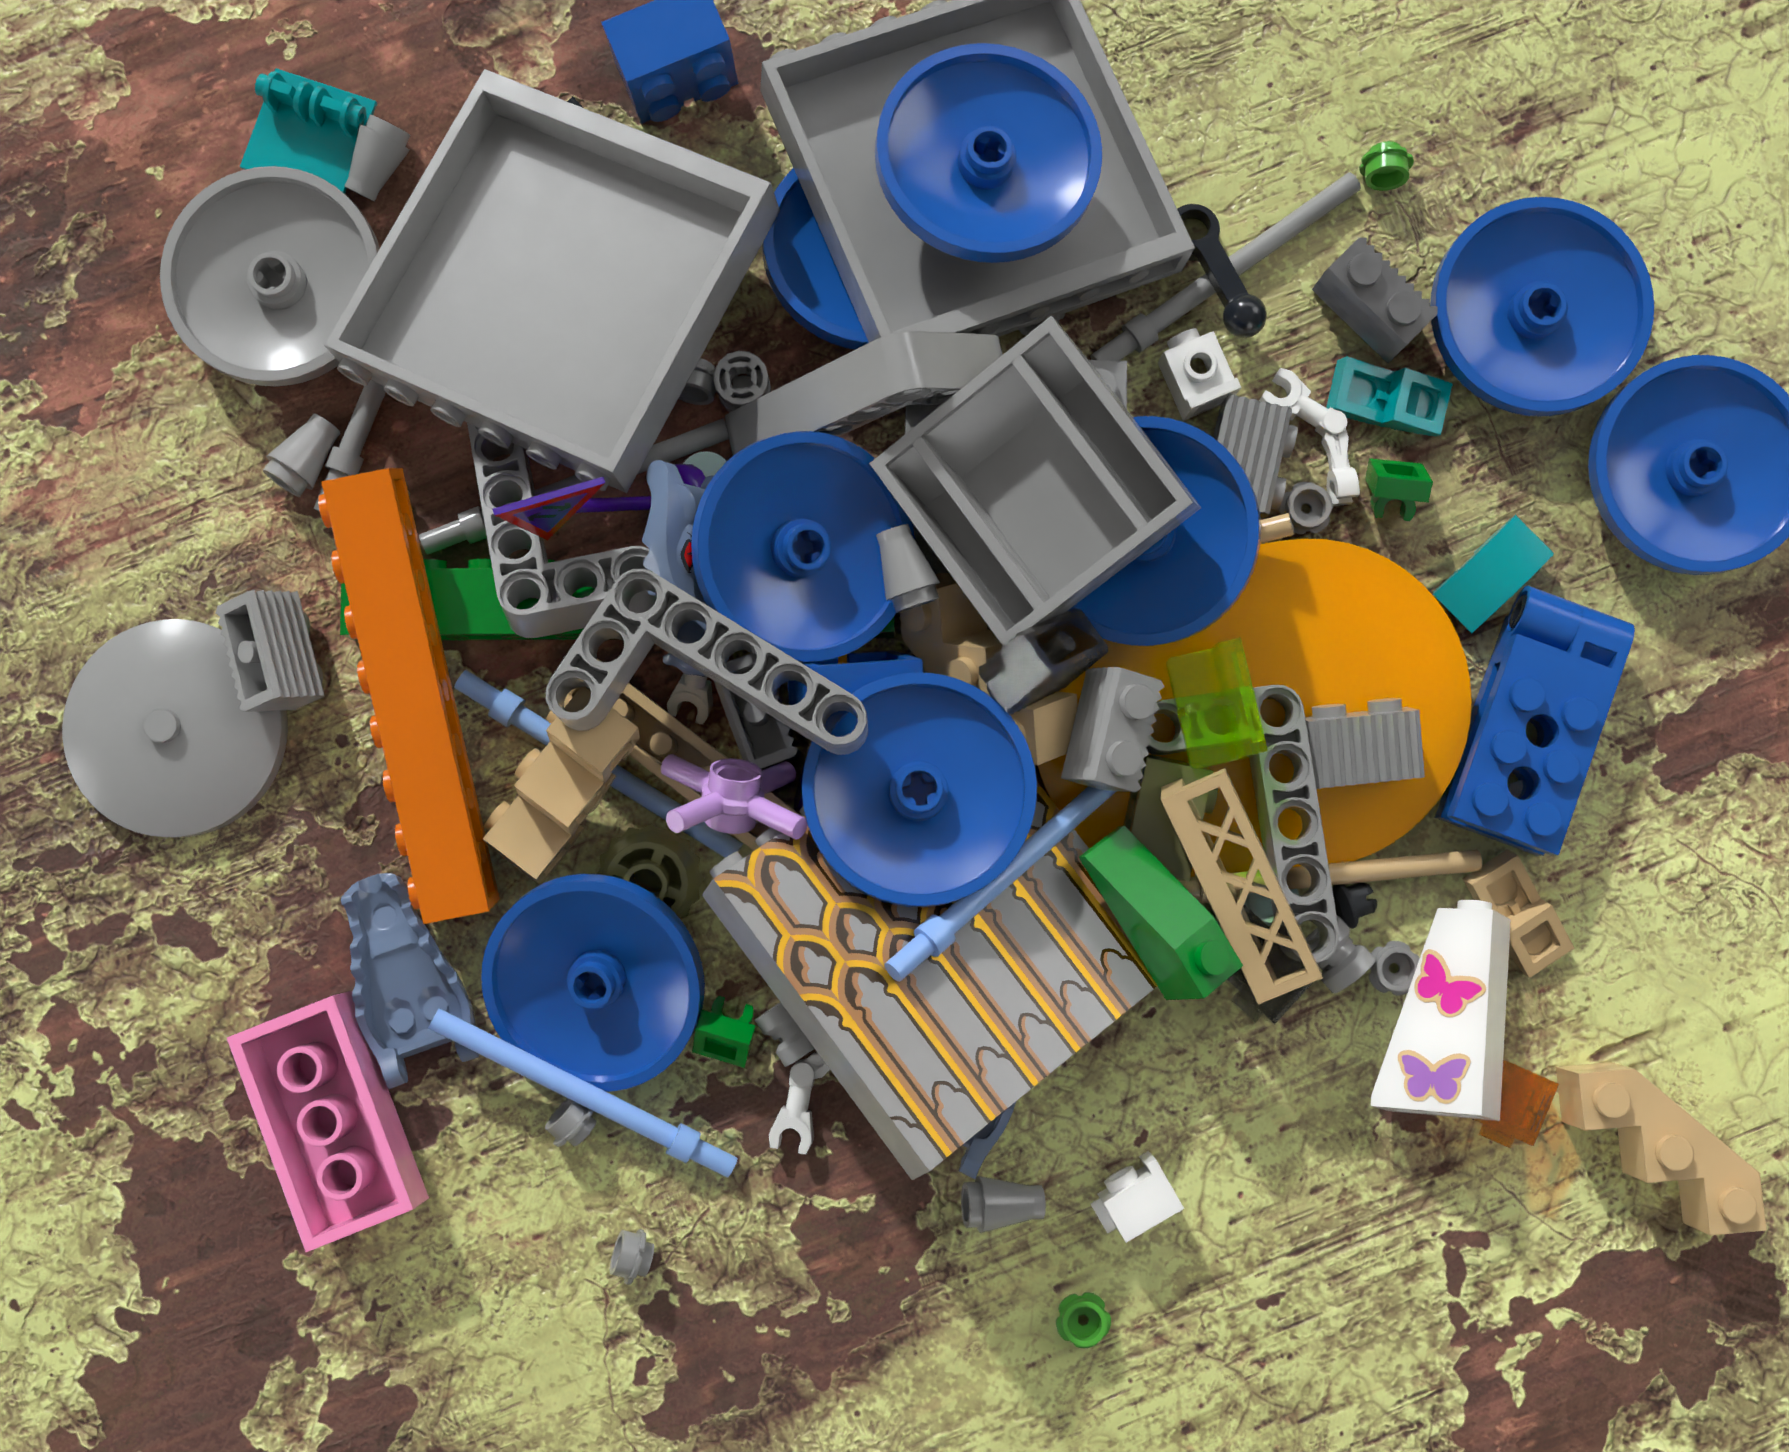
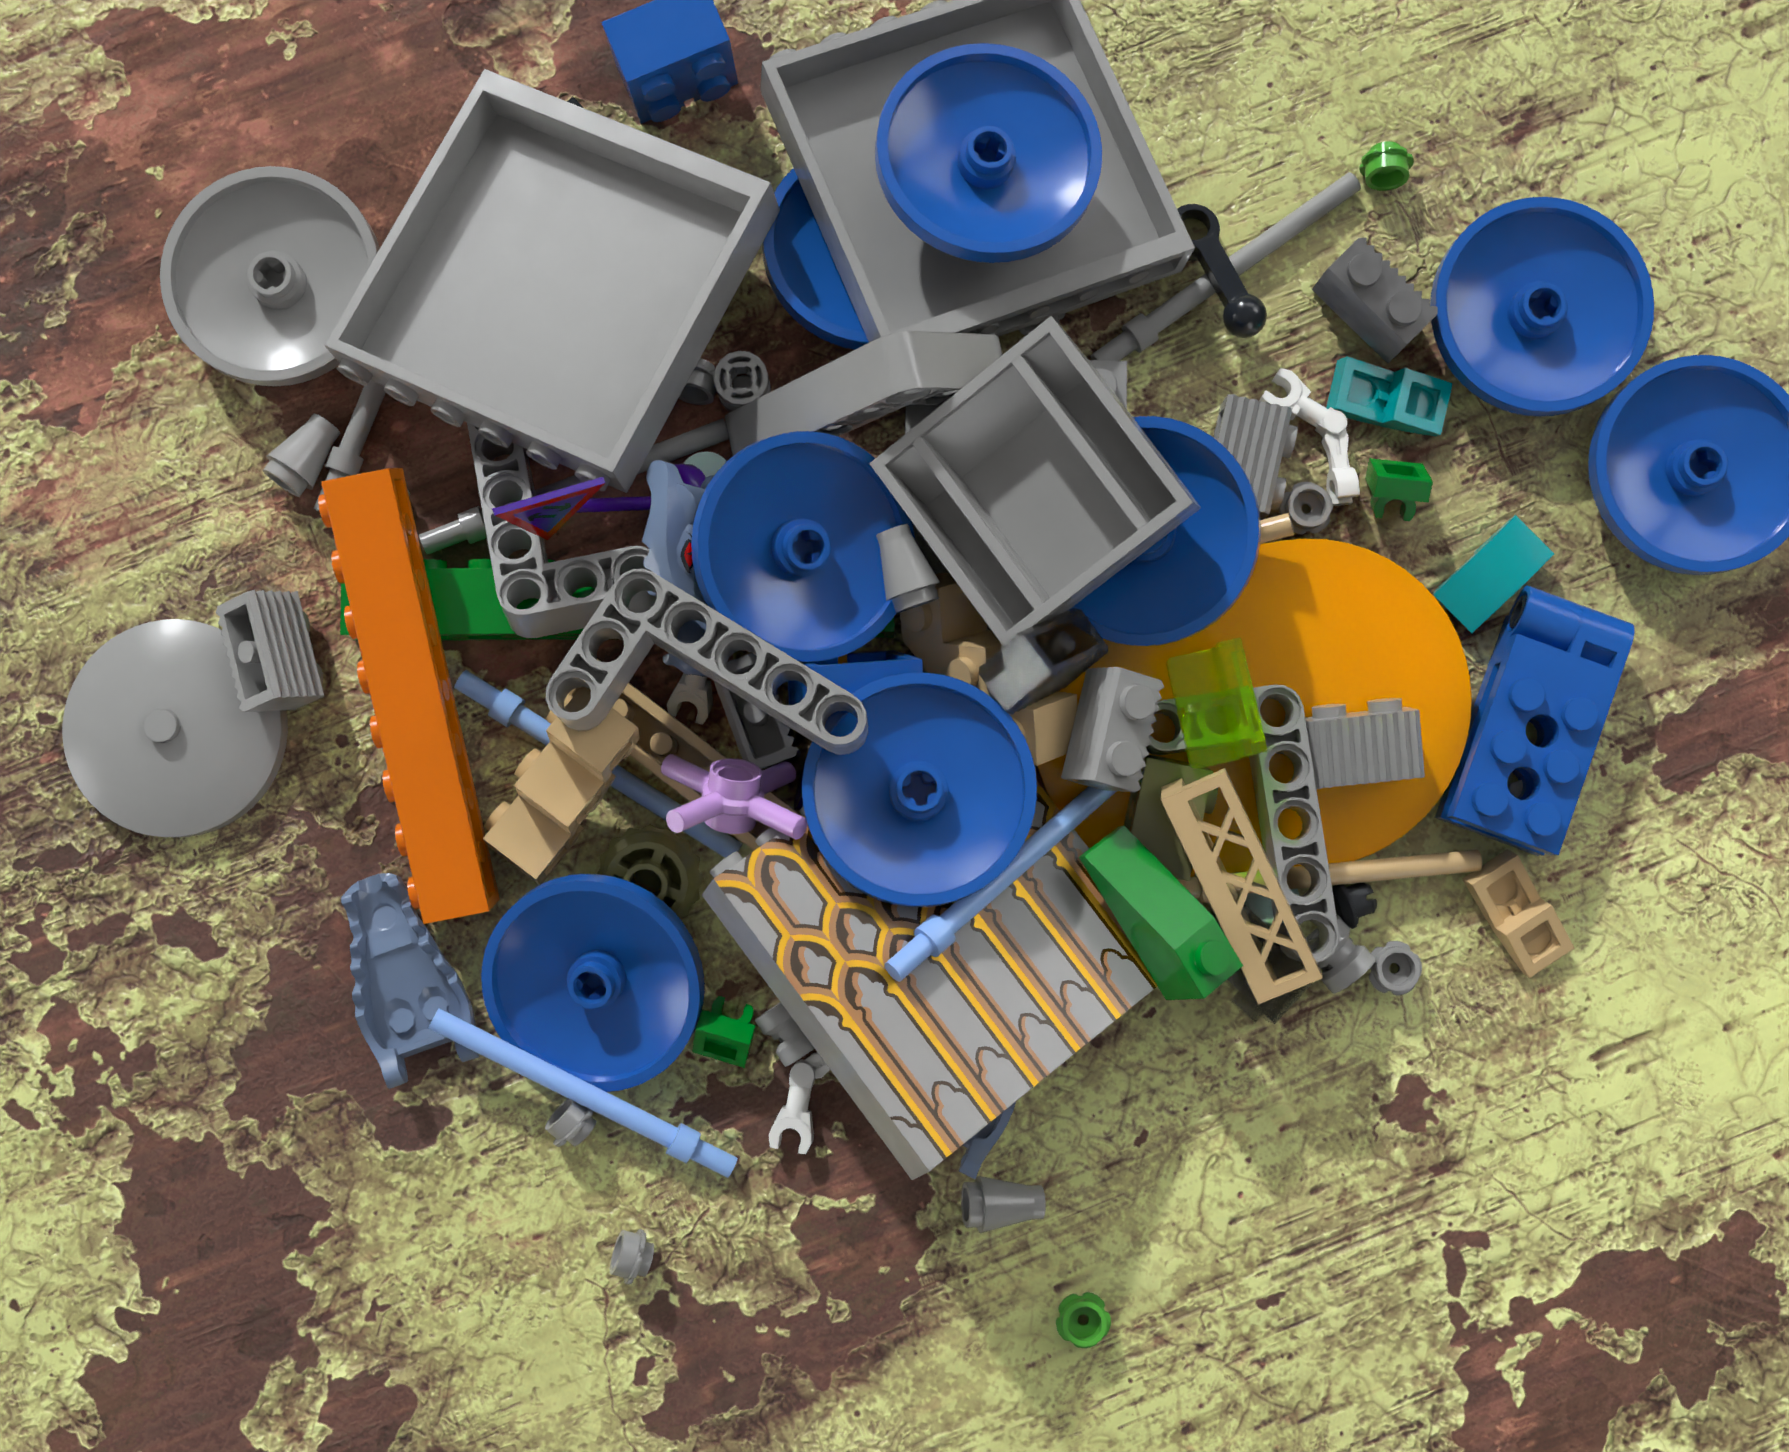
(306, 126): teal hinge -> none
(328, 1121): bright pink brick -> none
(376, 156): light grey cone -> none
(1136, 1199): white brick -> none
(1194, 391): white brick -> none
(1452, 1021): white slope -> none
(1523, 1106): clear orange brick -> none
(1664, 1144): tan brick -> none

